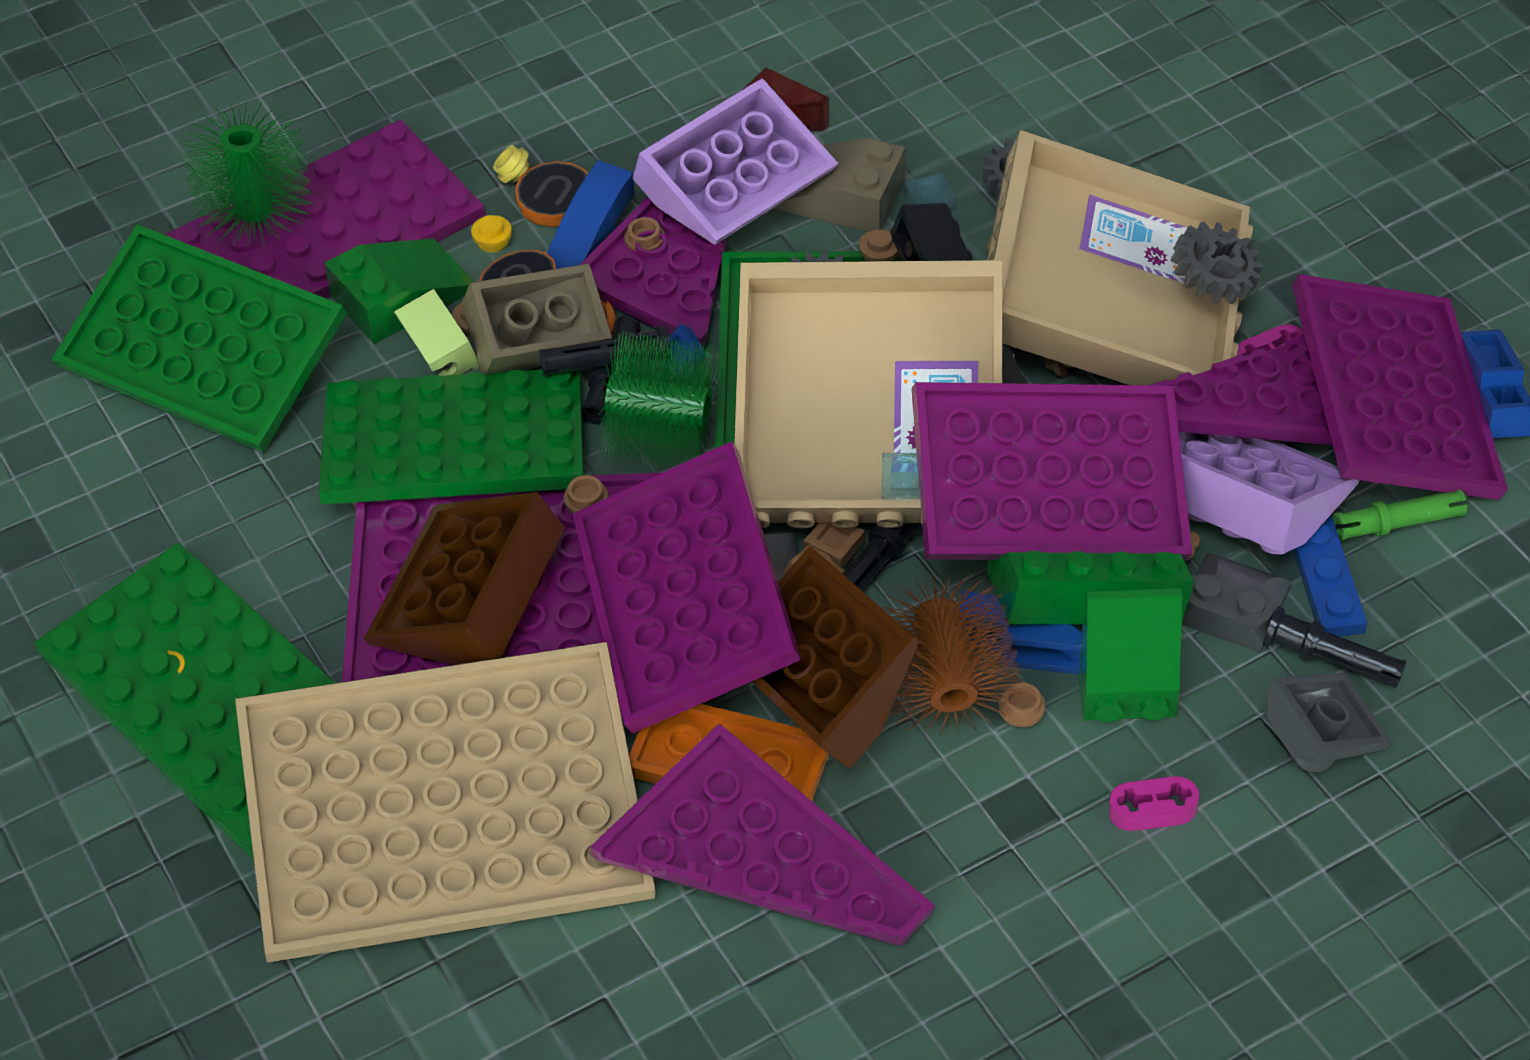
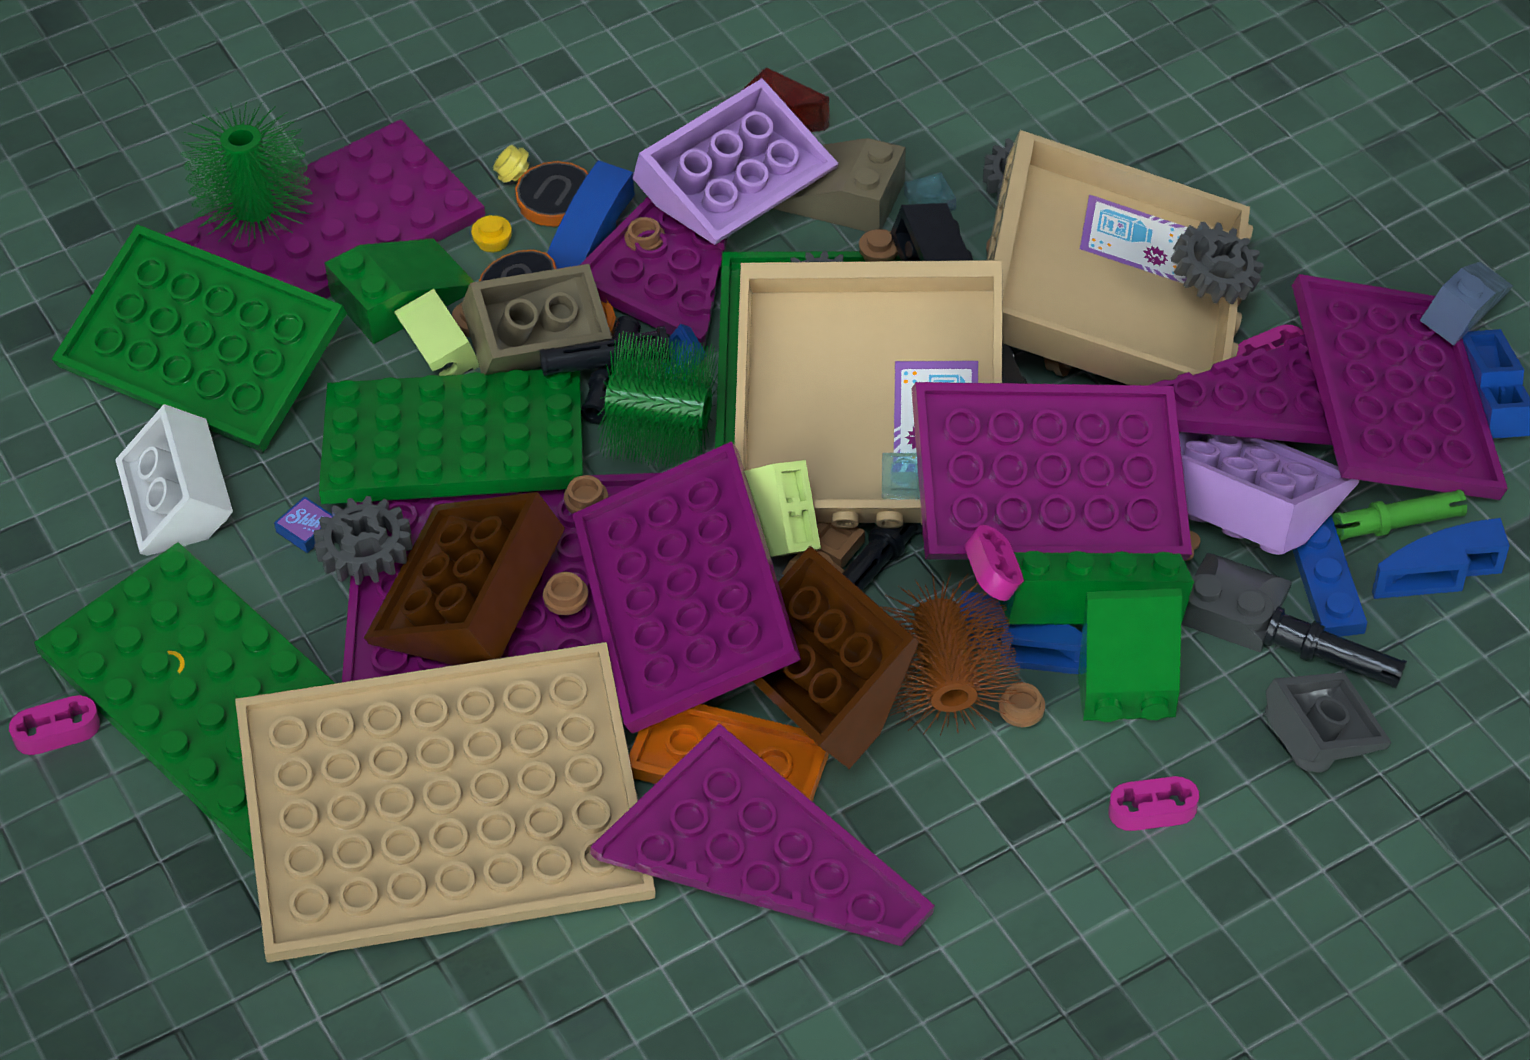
(54, 725): none -> dark pink beam
(173, 482): none -> white slope
(300, 522): none -> tile
(363, 540): none -> dark grey gear
(565, 594): none -> medium nougat plate
(784, 507): none -> yellowish green hinge
(993, 562): none -> dark pink beam
(1443, 560): none -> blue slope
(1465, 301): none -> sand blue slope

